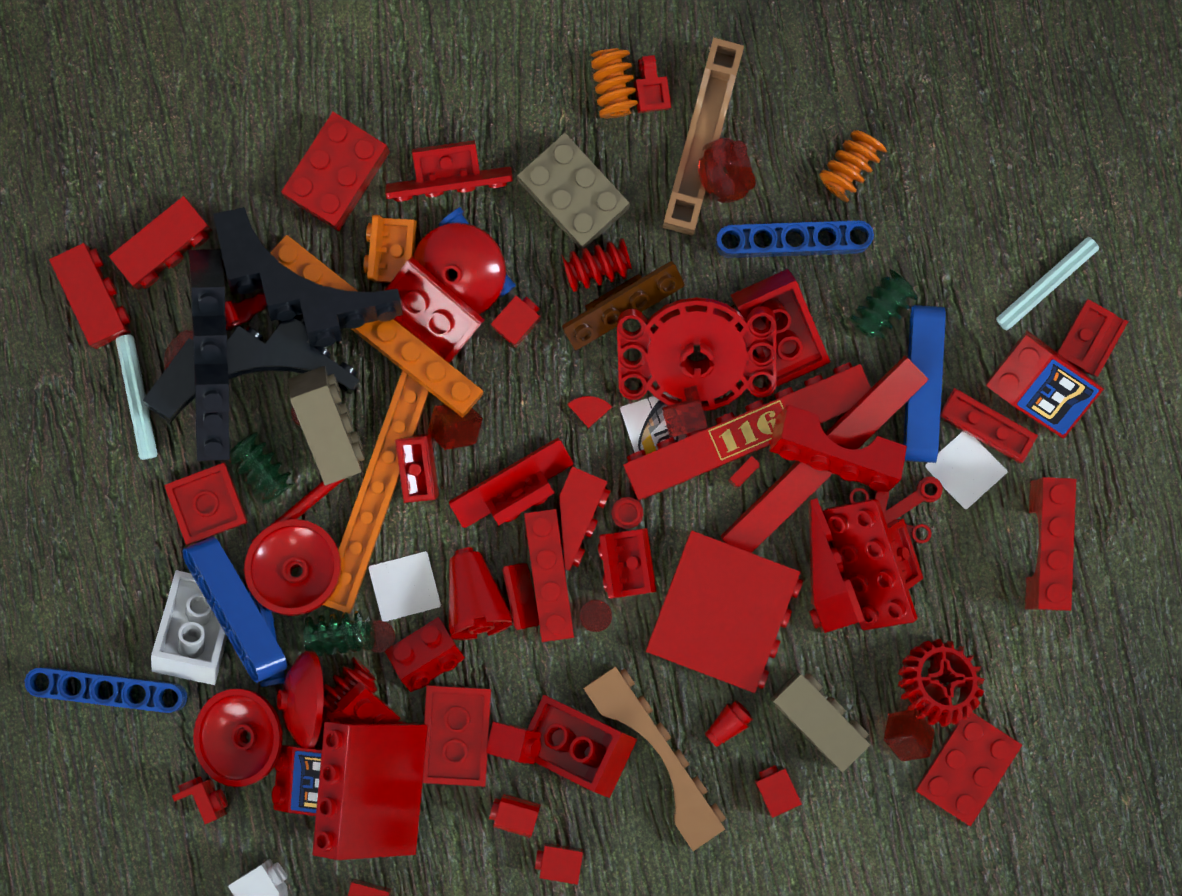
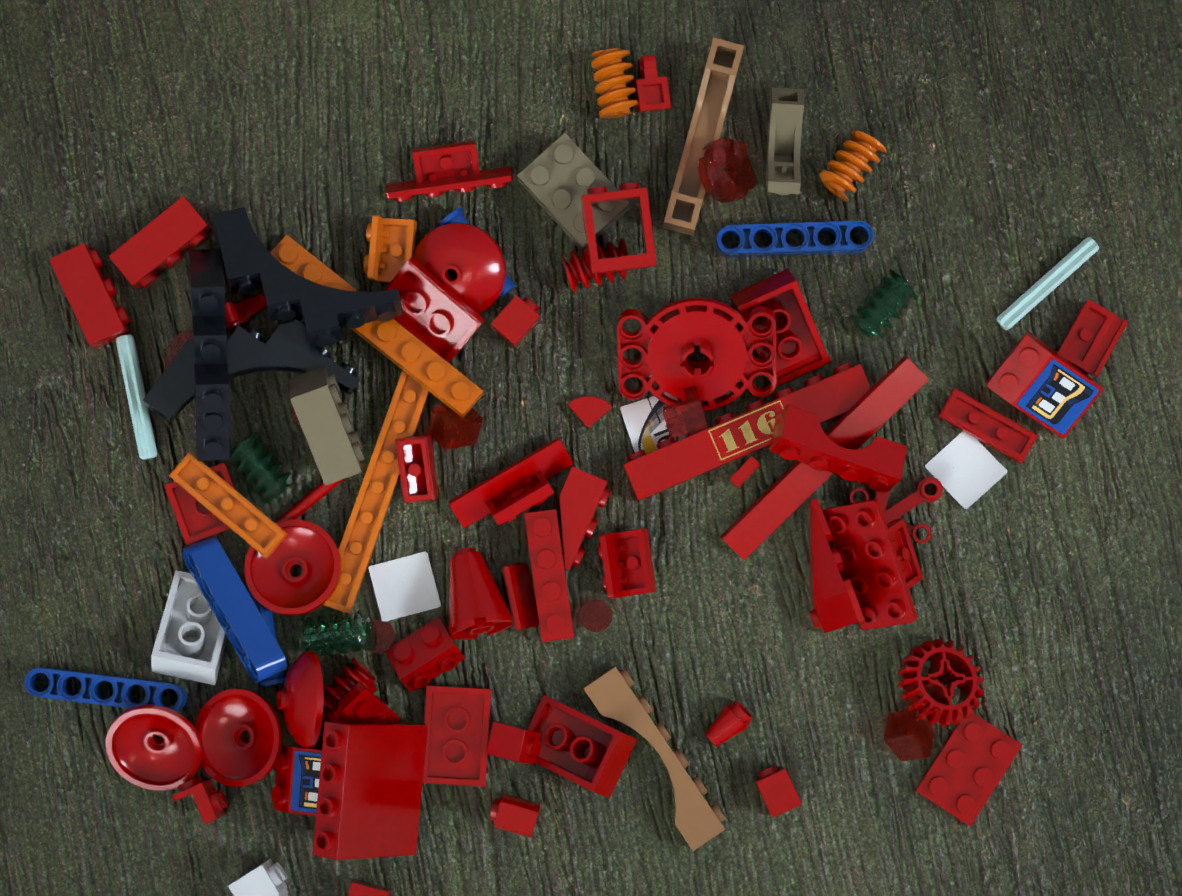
(149, 759): none -> red dish
(228, 505): none -> orange tile
(335, 171): red brick -> none
(559, 863): red brick -> none
(621, 263): none -> red window
(627, 513): red plate -> none
(633, 294): reddish brown bracket -> none
(724, 612): red panel -> none
(784, 141): none -> dark tan arch
(821, 720): dark tan brick -> none
(924, 407): blue beam -> none
(1053, 578): red arch -> none

